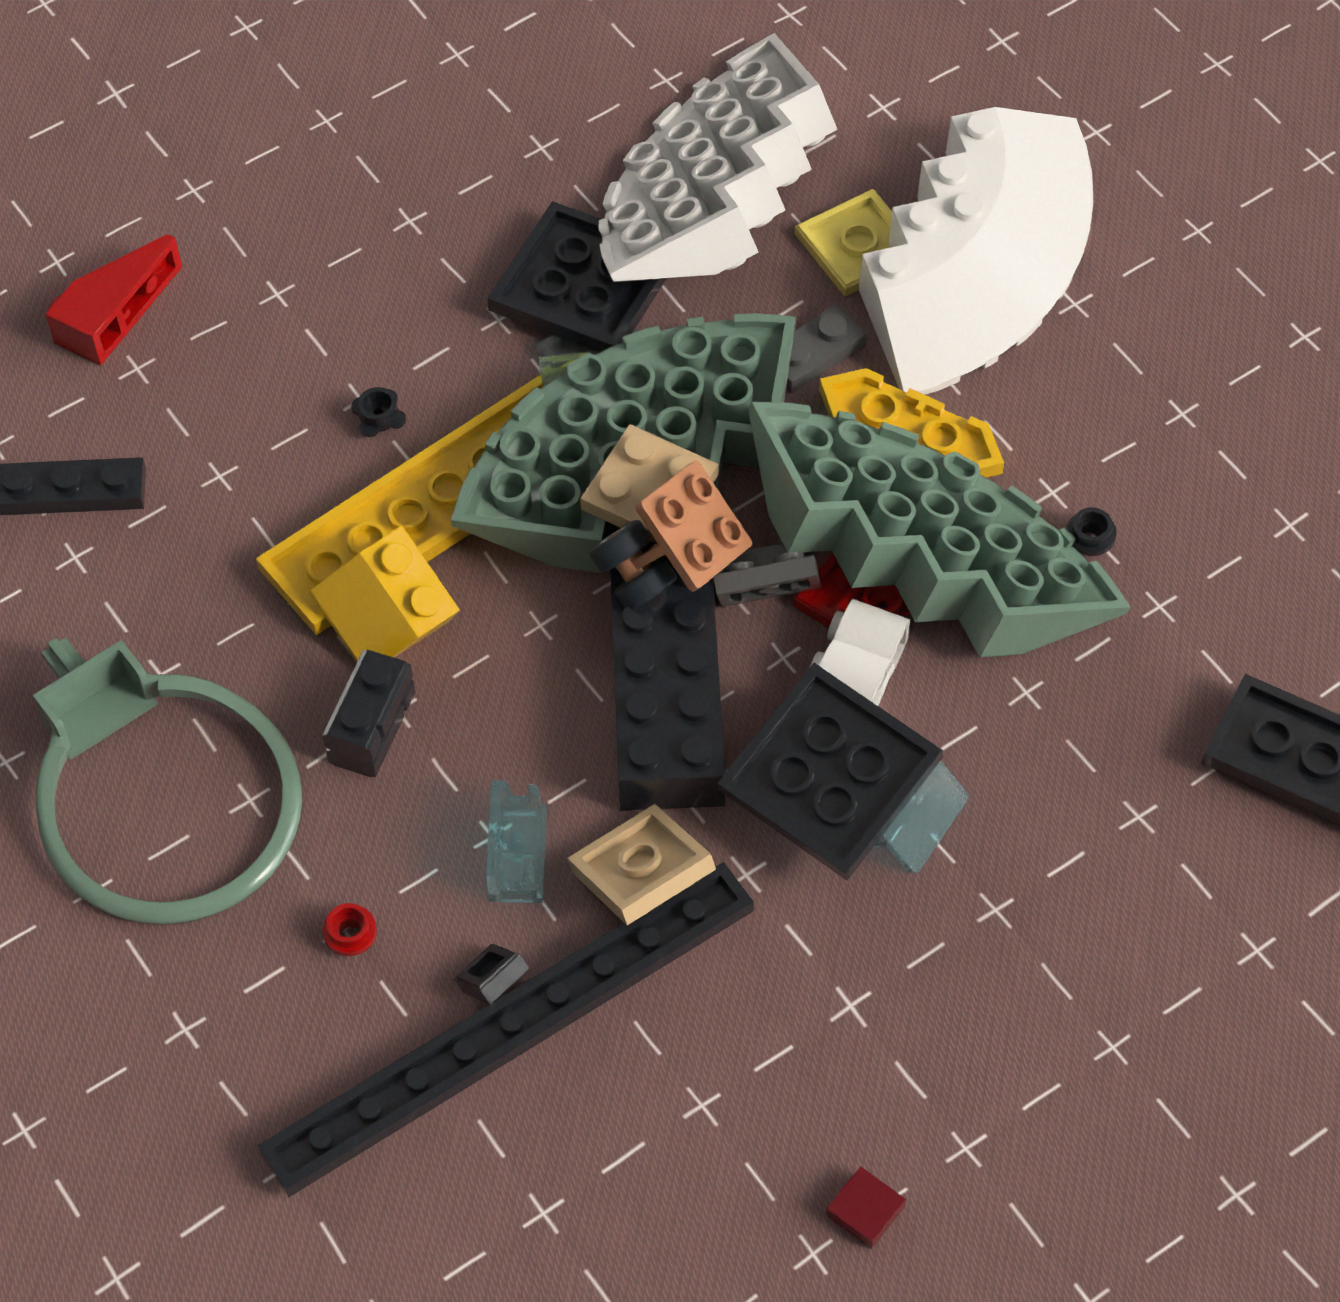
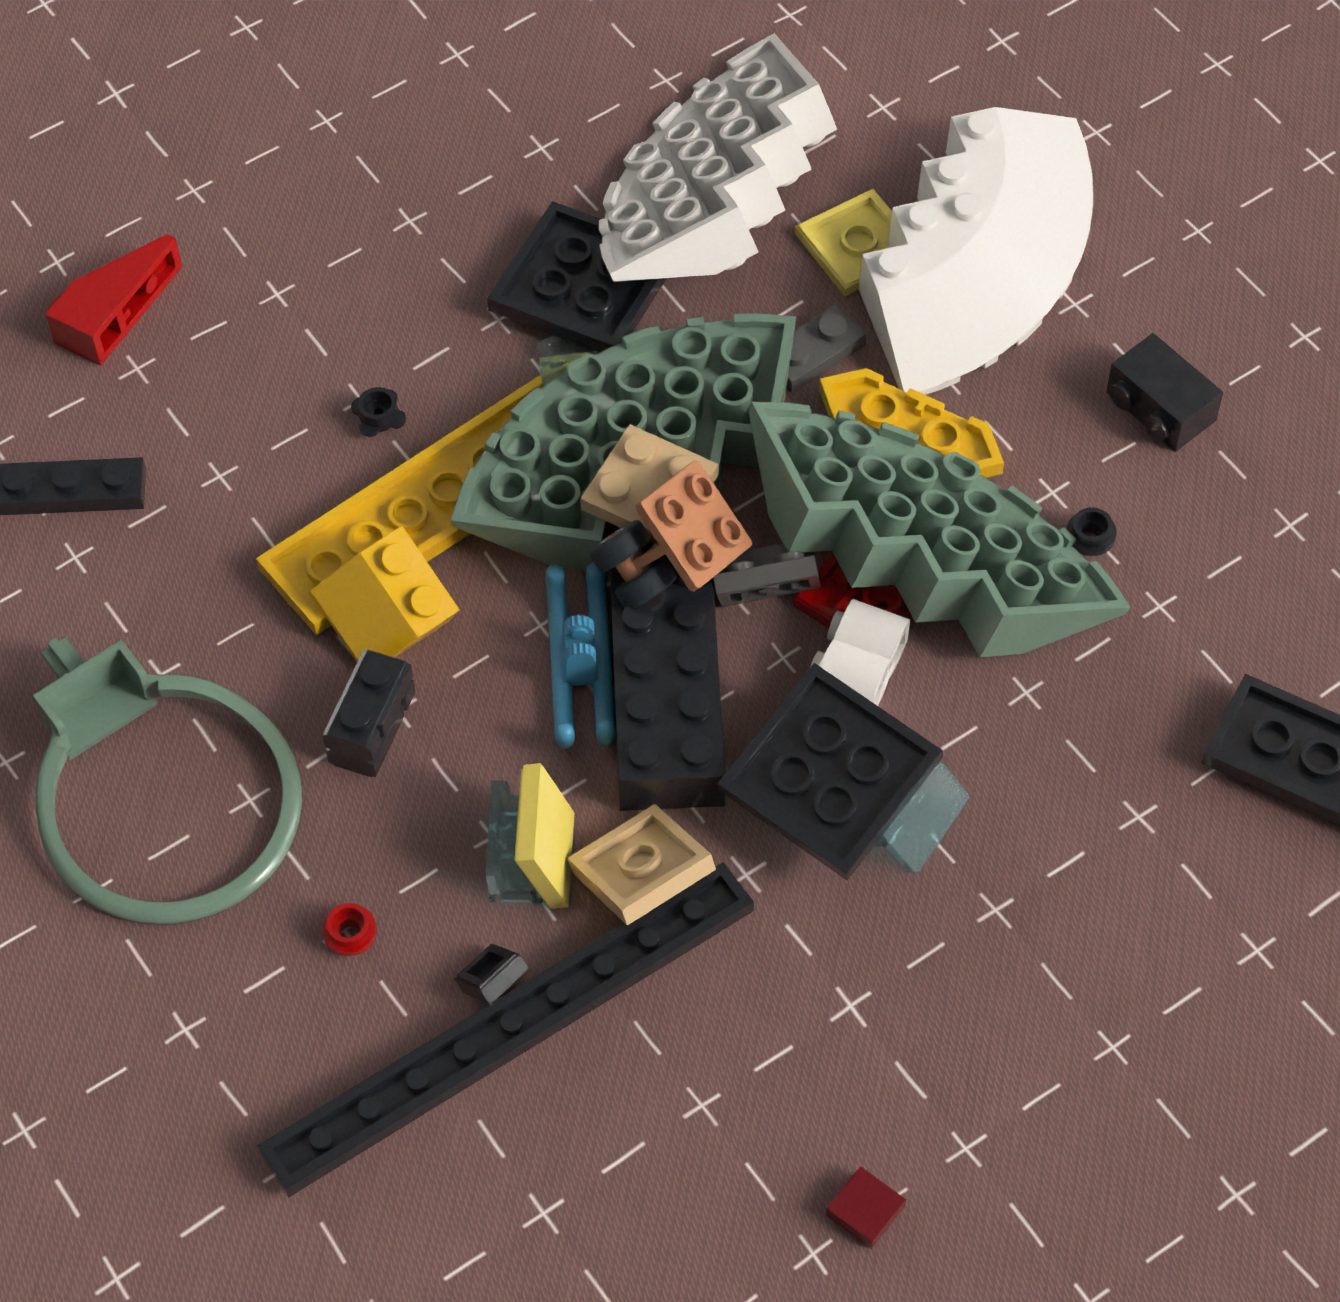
(544, 836): none -> light yellow tile
(580, 655): none -> dark azure piece
(1164, 392): none -> black brick

